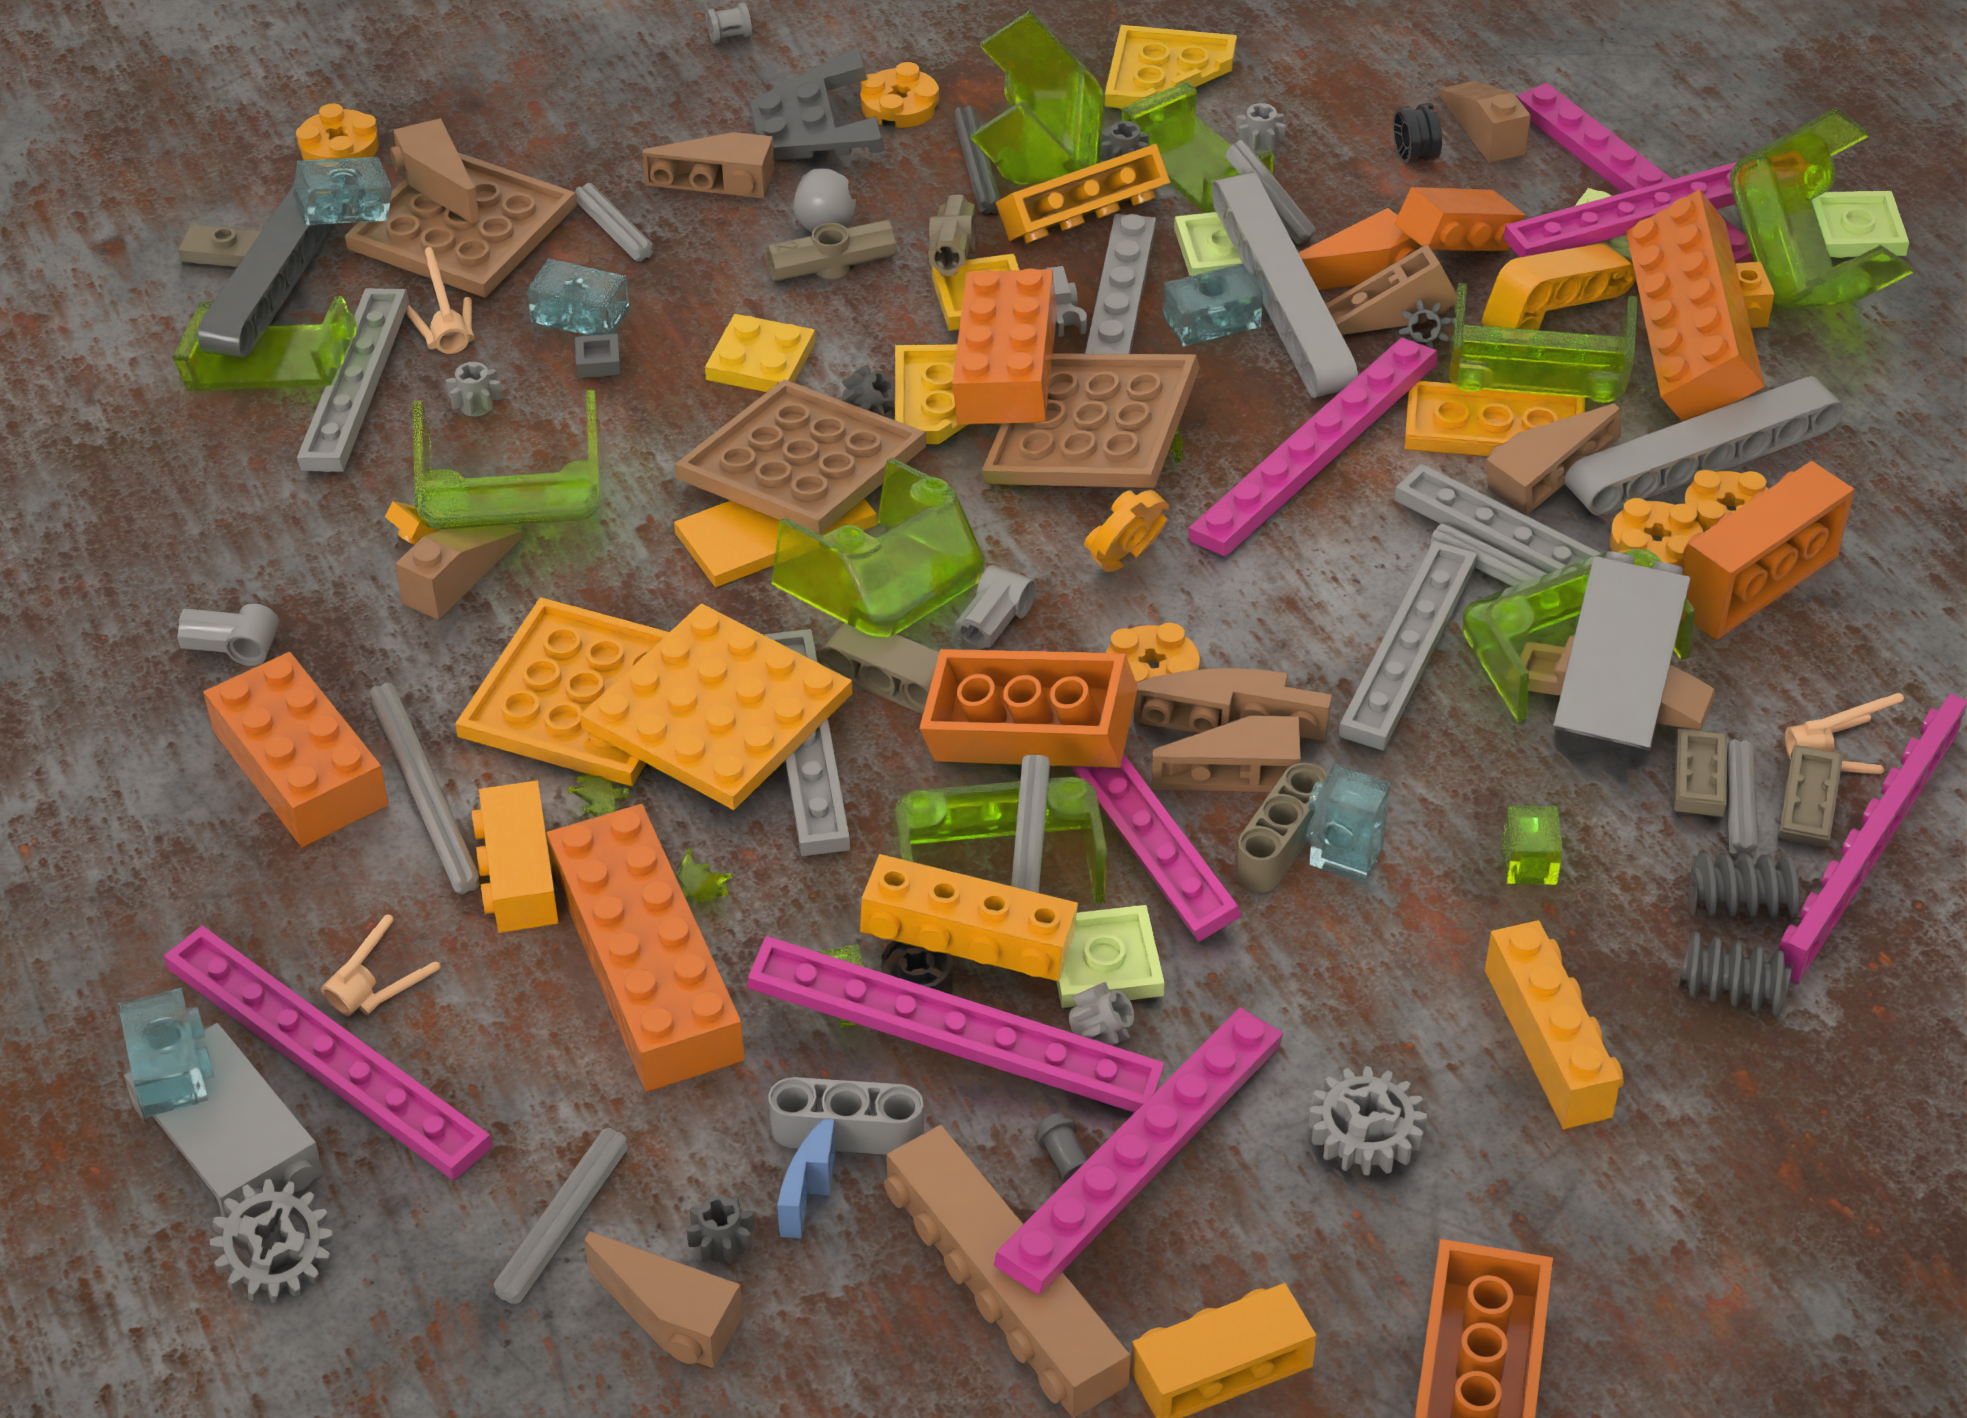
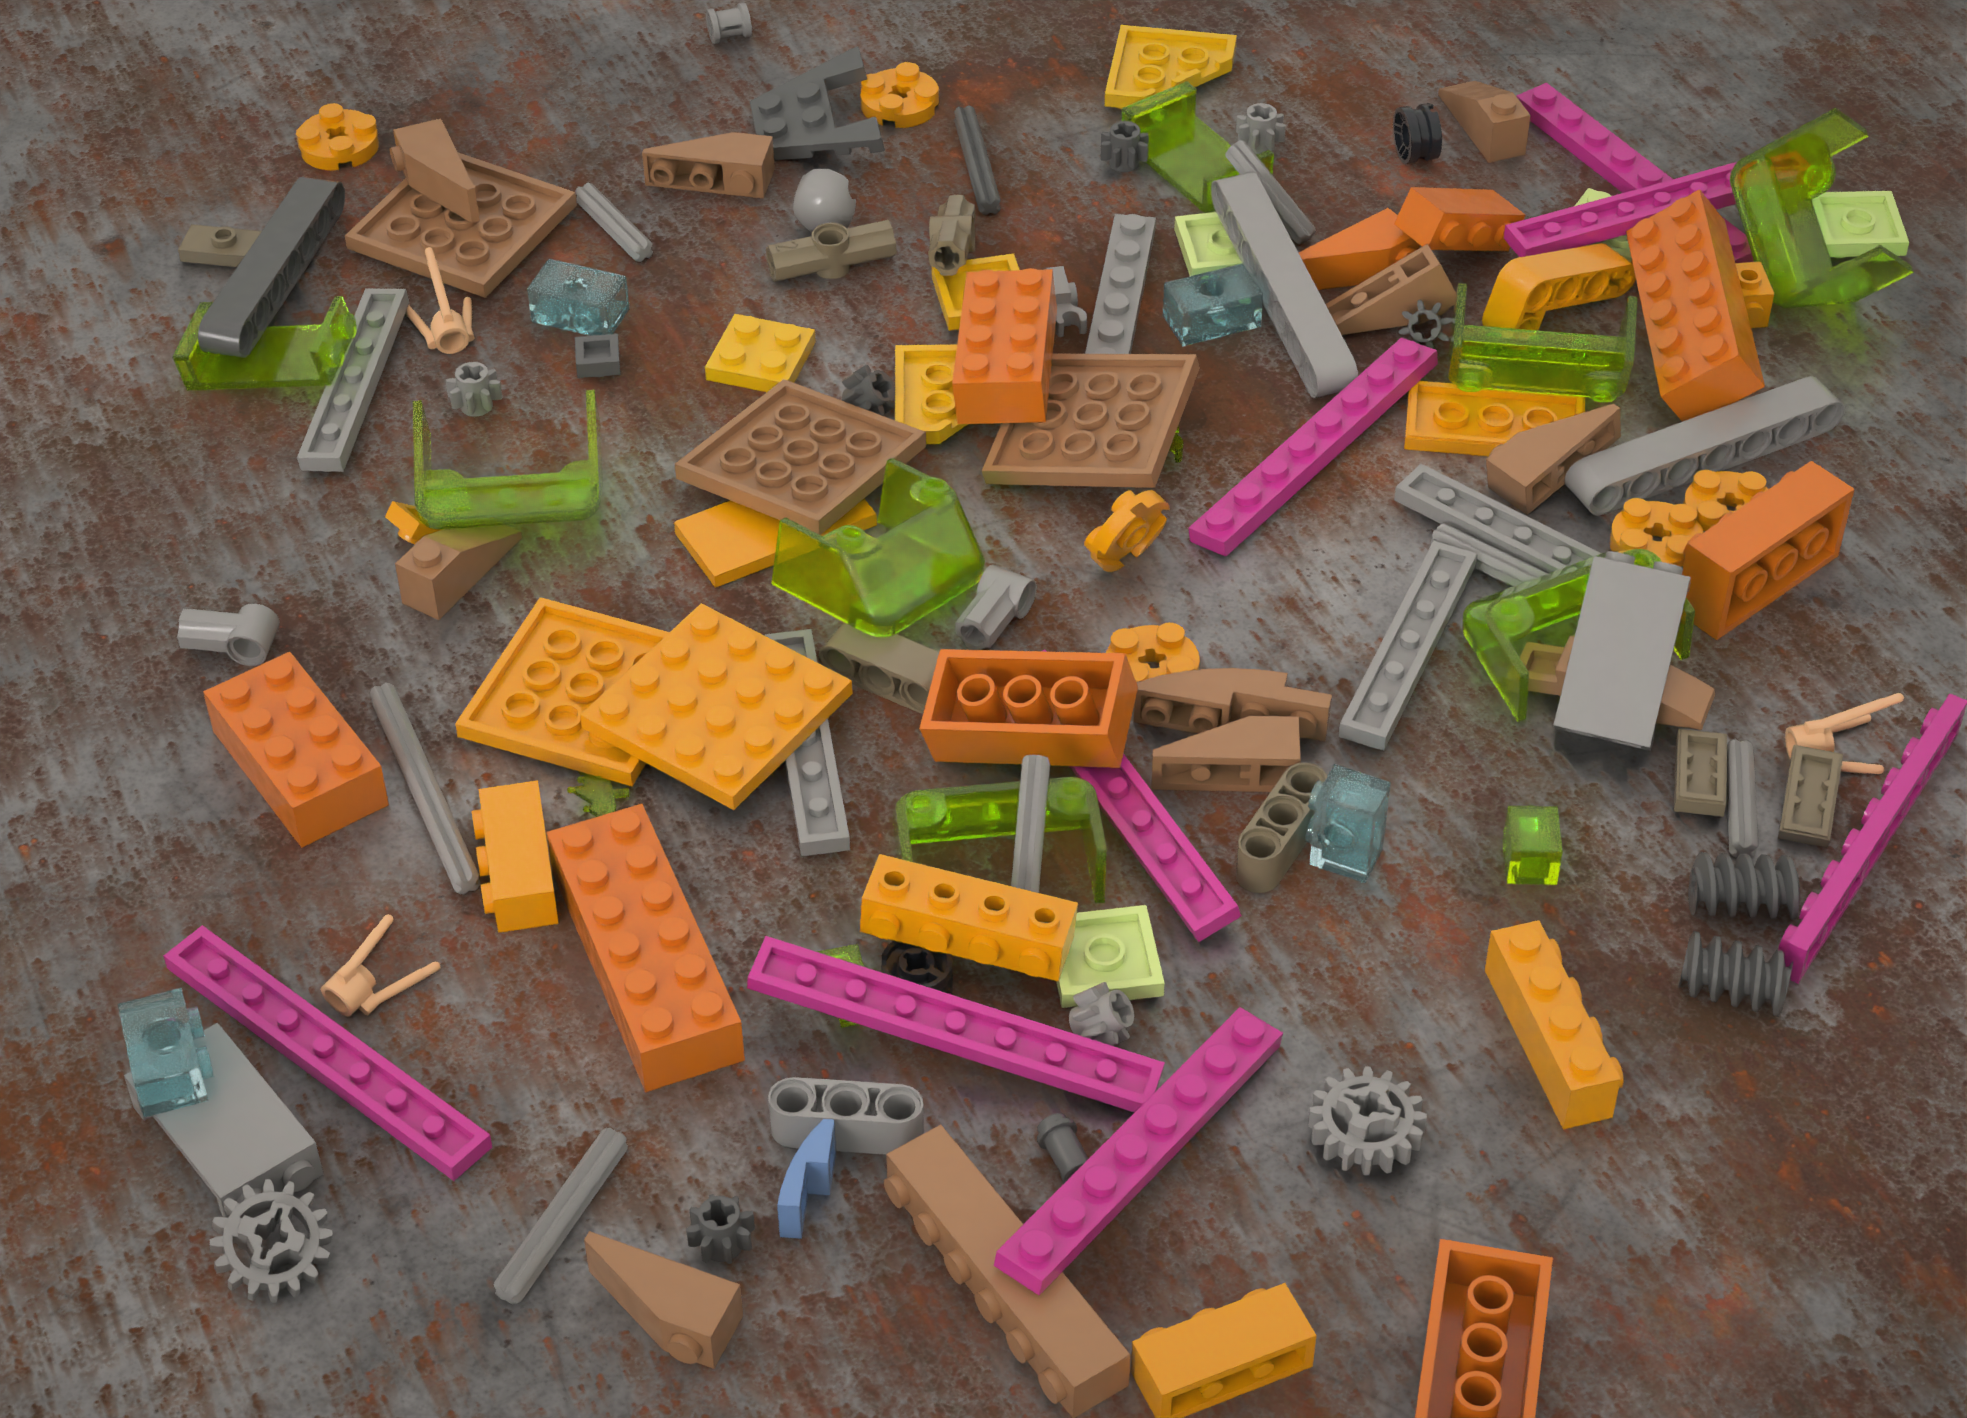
(342, 190): clear light blue brick -> none
(701, 884): clear neon green piece -> none
(1053, 110): clear neon green windscreen -> none
(1083, 192): light orange brick -> none

